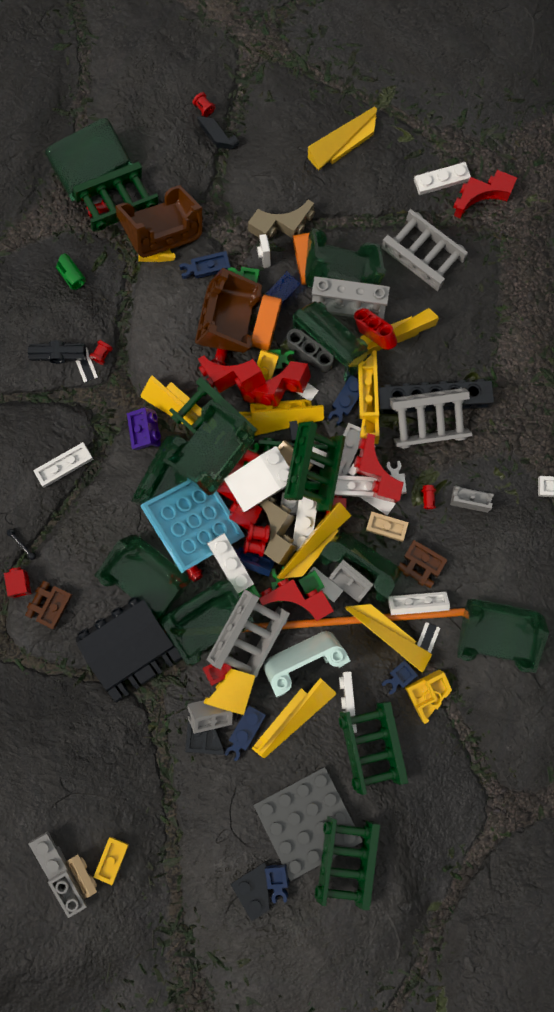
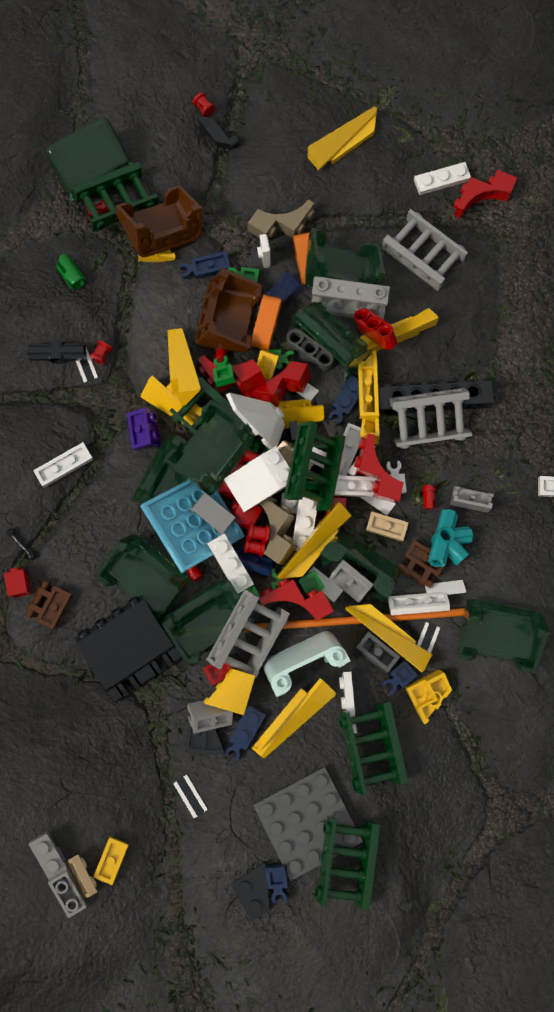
(182, 370): none -> yellow wedge
(190, 796): none -> sticker
(212, 513): none -> light grey hinge
(223, 372): none -> green plate
(261, 417): none -> white wedge
(377, 652): none -> dark grey brick
(450, 587): none -> white sticker
(453, 542): none -> teal piece

